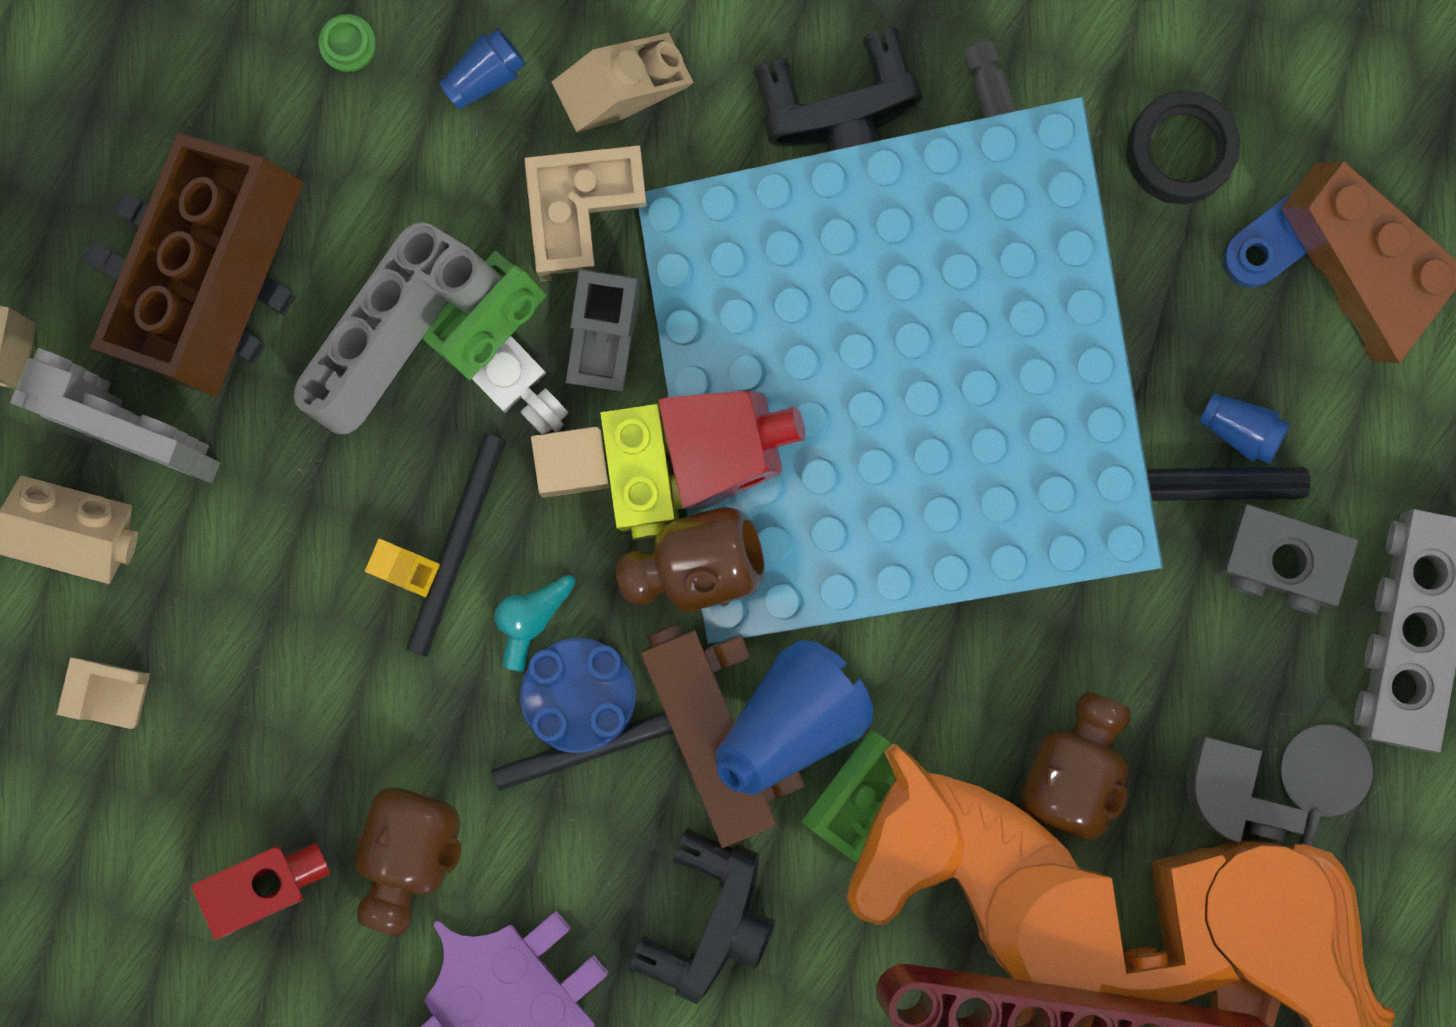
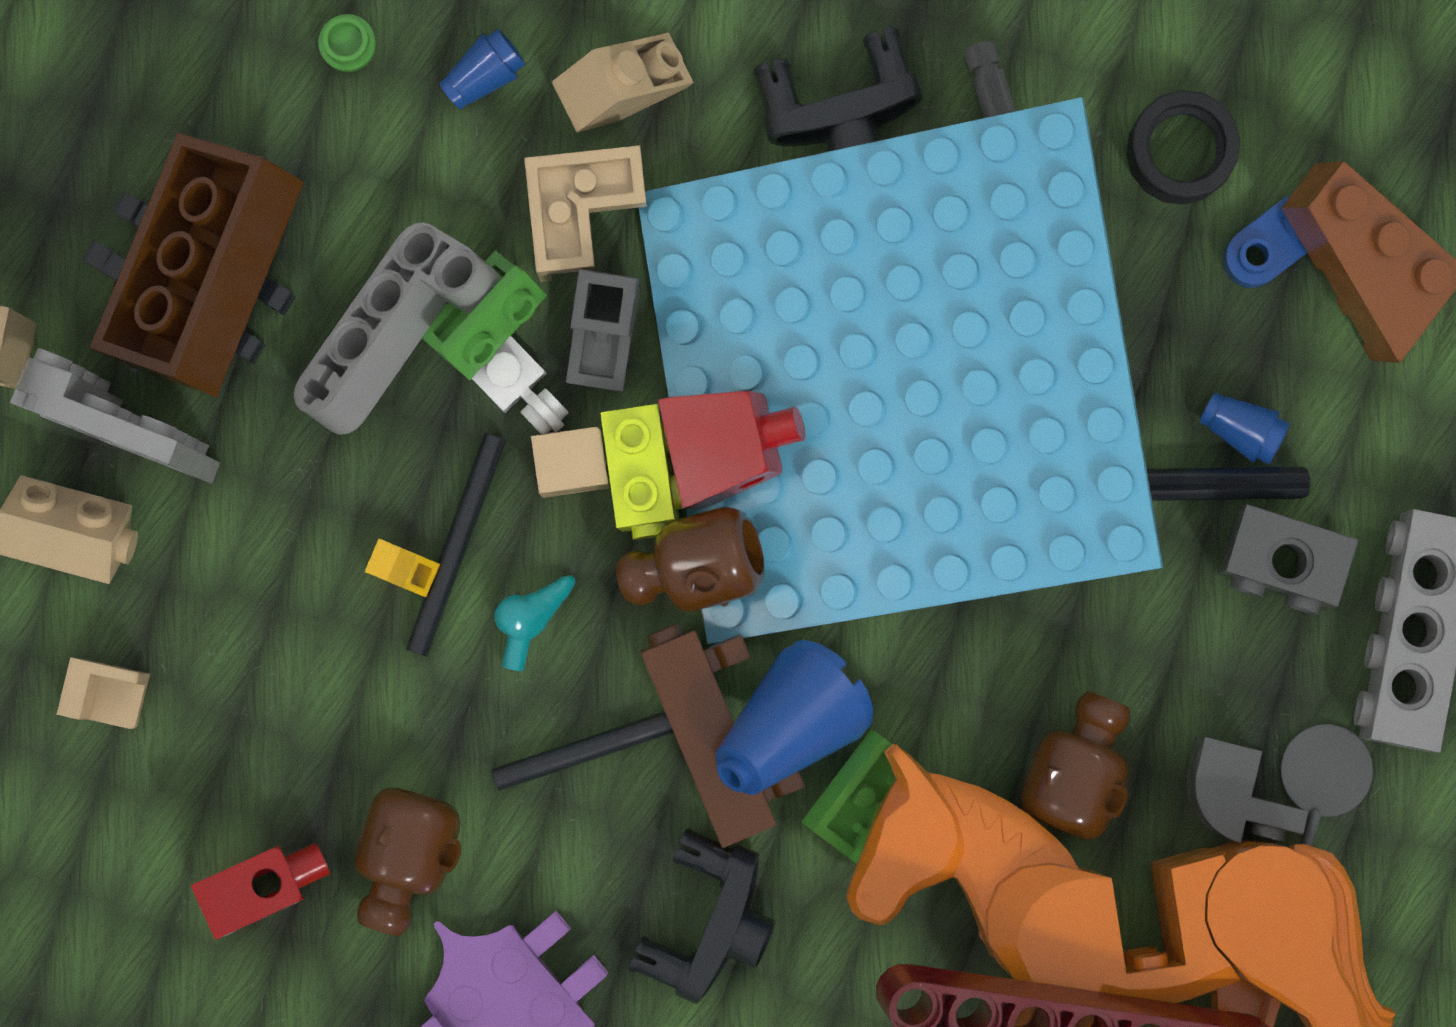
(577, 695): blue dish -> none

